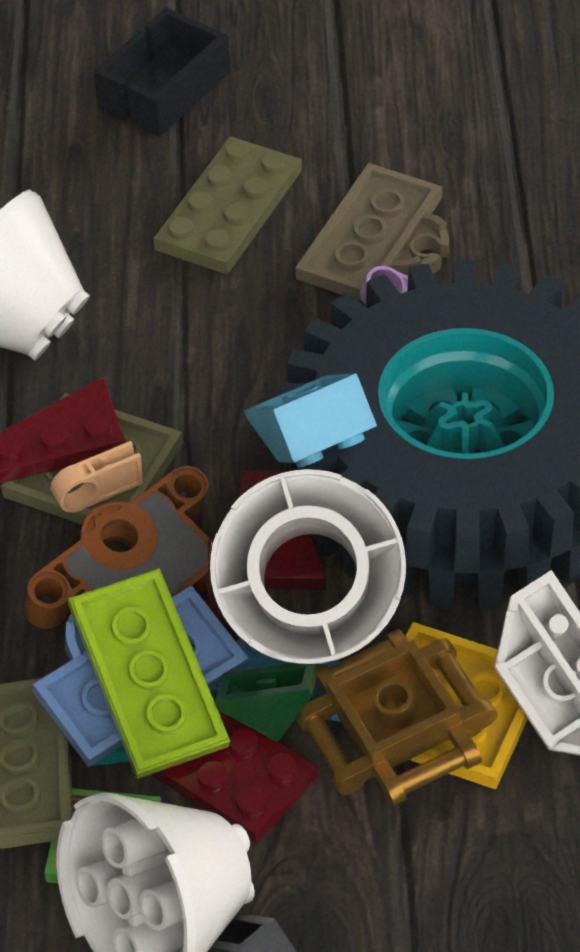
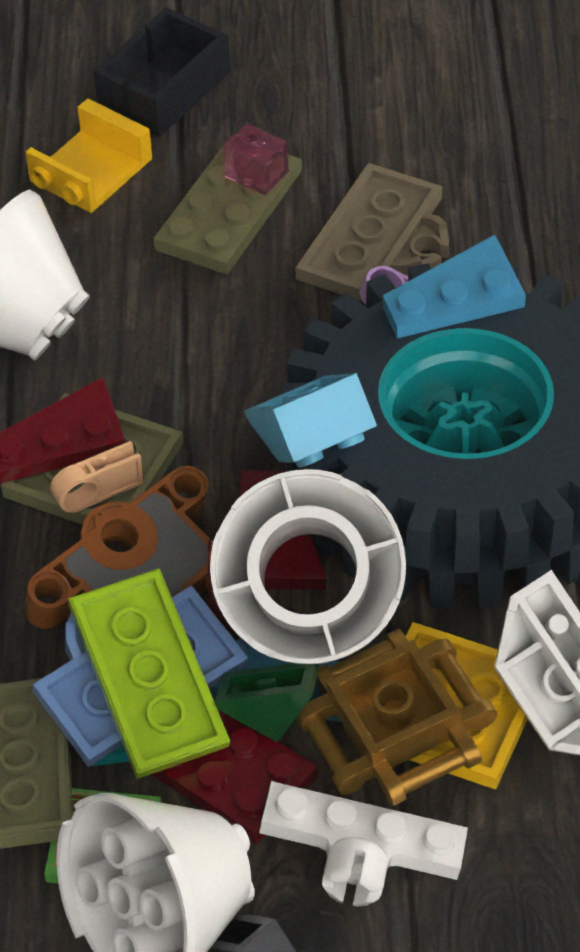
(94, 160): none -> yellow panel
(255, 158): none -> clear pink brick
(362, 839): none -> white plate
(456, 291): none -> dark azure wing

